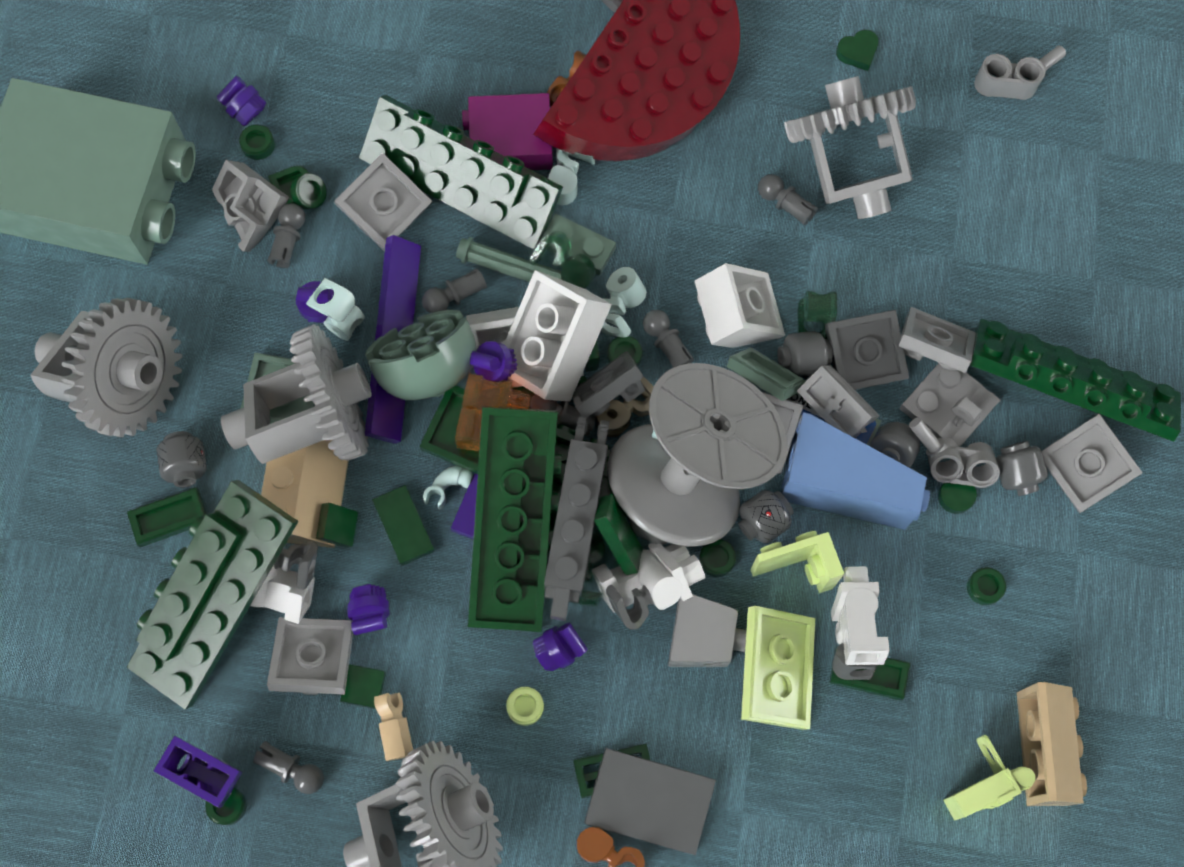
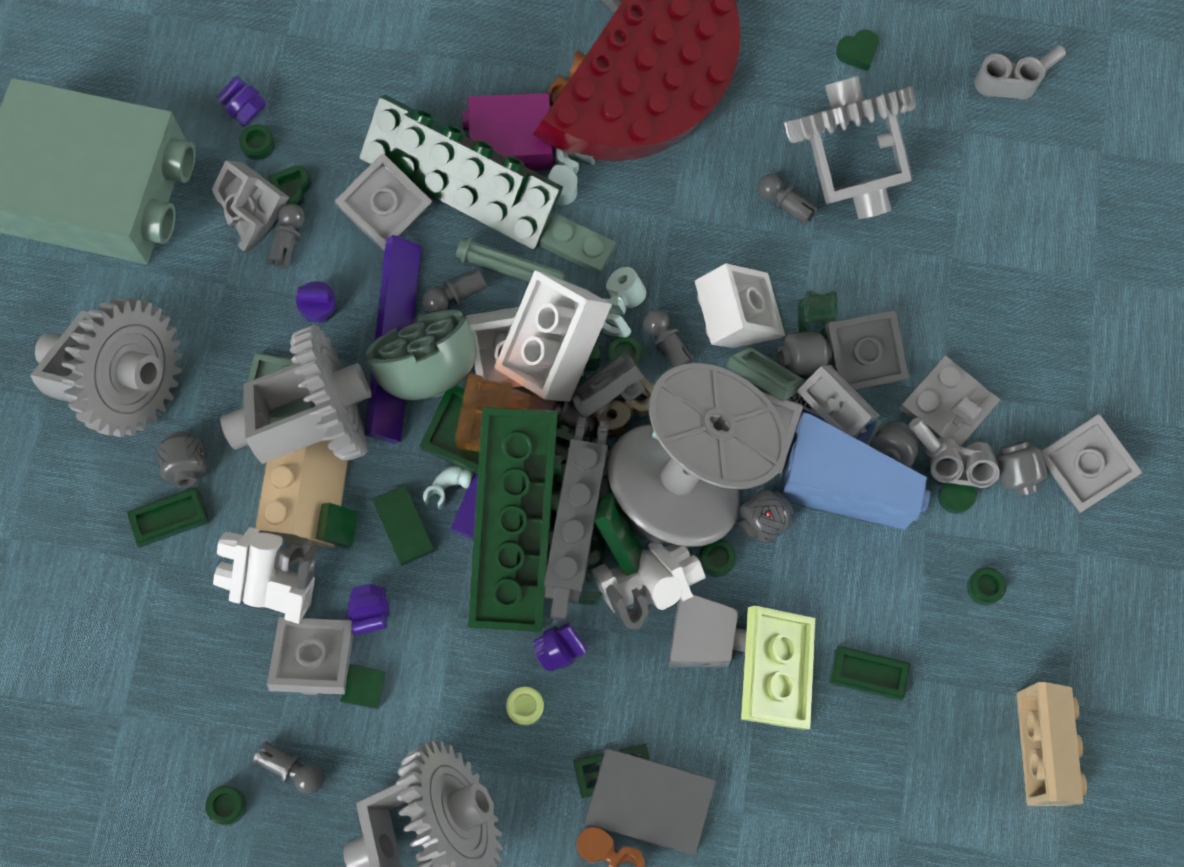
(200, 773): dark purple torso -> none
(209, 592): plate -> none
(308, 191): dark green tile -> none
(341, 311): light aqua leg -> none
(394, 727): tan bar -> none
(494, 361): dark purple piece -> none
(575, 269): clear green leg -> none
(823, 563): yellowish green bracket -> none
(856, 627): white hips -> none
(937, 340): light grey hinge -> none
(992, 790): yellowish green piece -> none
(1077, 379): dark green plate -> none

